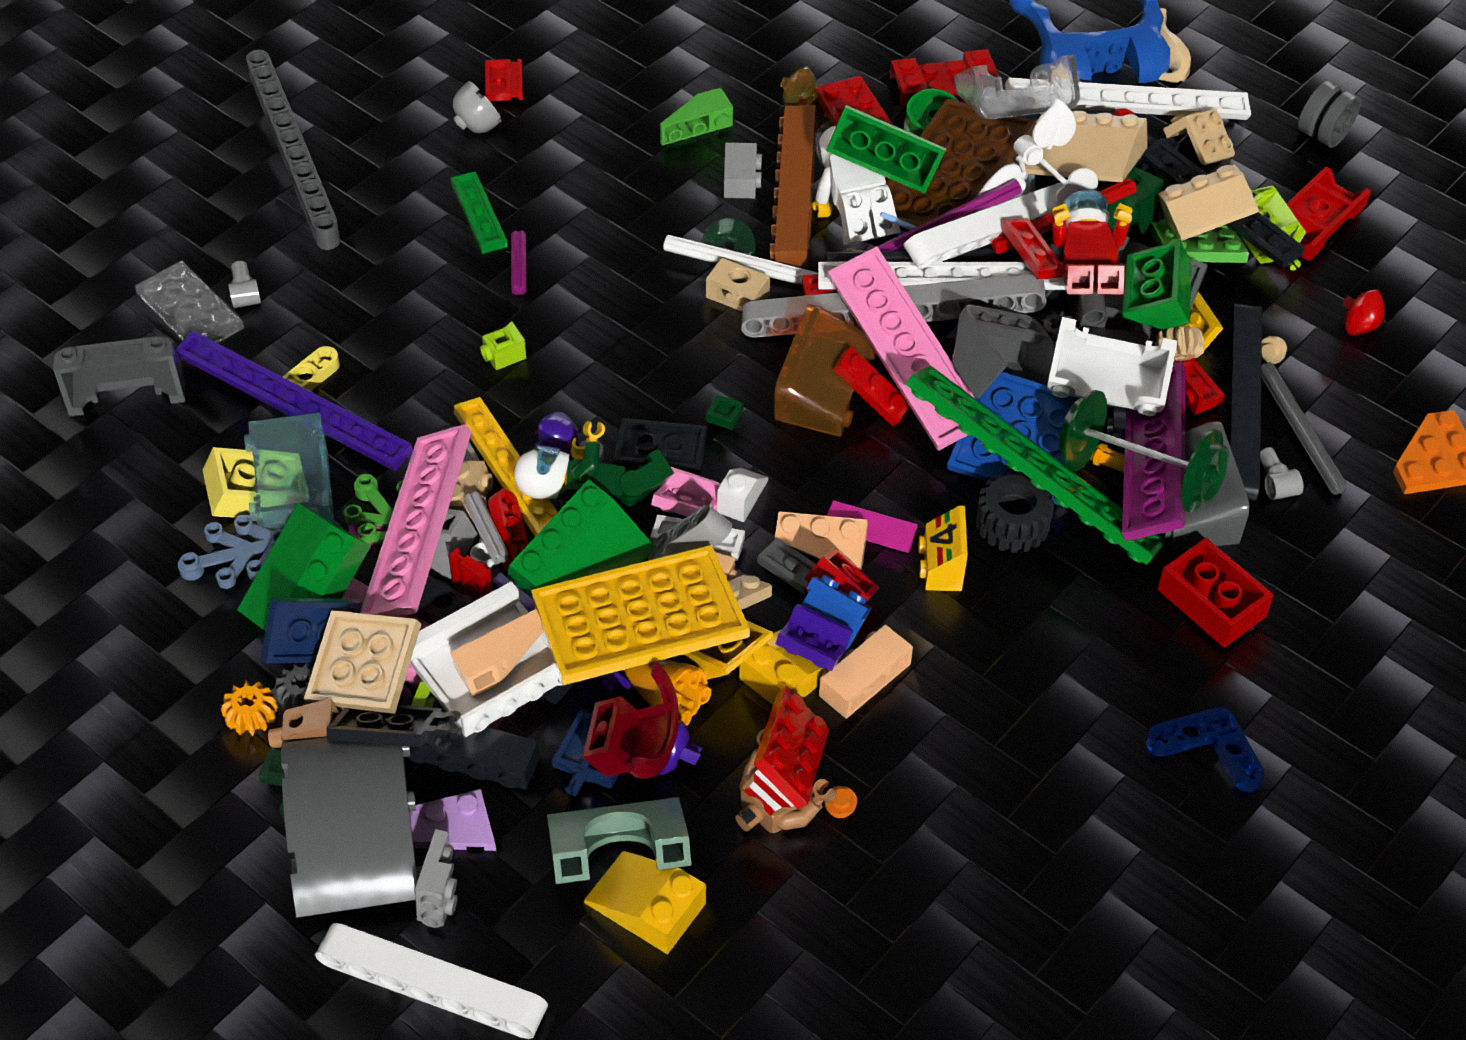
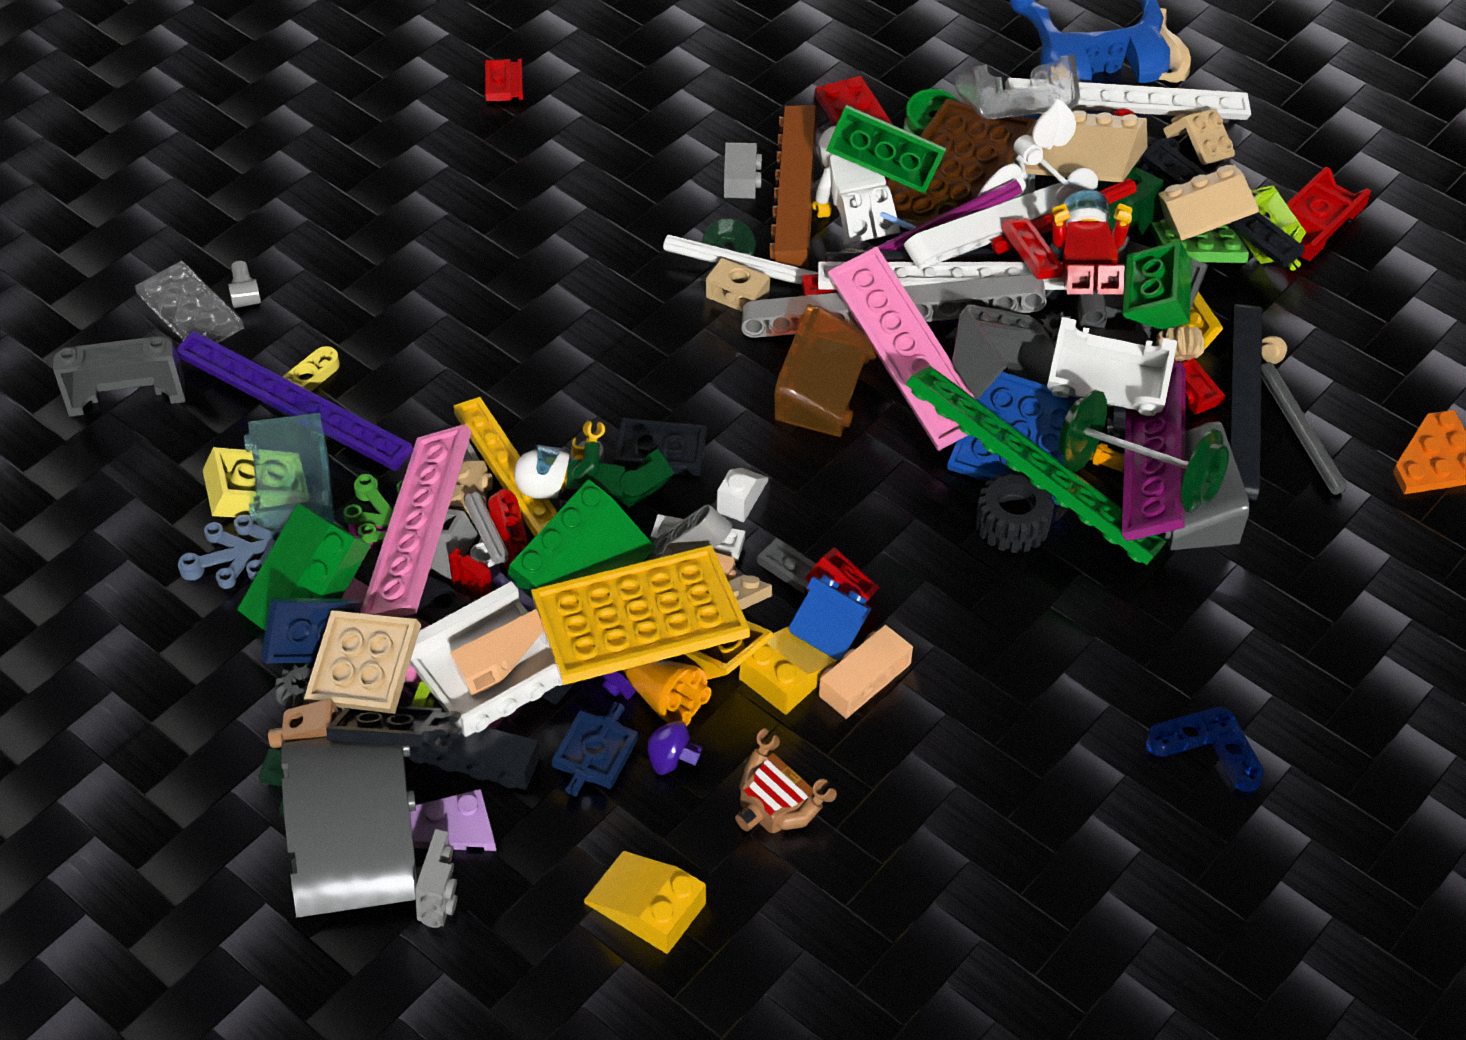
(249, 708): light orange gear -> none
(293, 150): dark grey beam -> none
(432, 980): white beam -> none
(474, 110): light grey cylinder -> none
(479, 212): green tile -> none
(503, 347): lime window -> none
(518, 262): magenta axle -> none
(557, 431): dark purple piece -> none
(634, 739): dark red piece -> none
(653, 823): sand green arch -> none
(686, 493): bright pink bracket -> none
(698, 116): bright green slope -> none
(724, 412): dark green plate -> none
(792, 747): red plate -> none
(800, 88): clear yellow piece -> none
(814, 637): dark purple bracket -> none
(819, 534): light nougat wing -> none
(844, 803): orange plate -> none
(871, 386): red plate -> none
(881, 528): dark pink tile -> none
(915, 78): red piece -> none
(944, 551): yellow slope -> none
(1215, 592): red brick -> none
(1279, 480): light grey pin -> none
(1329, 114): dark grey wheel -> none
(1364, 313): red piece -> none

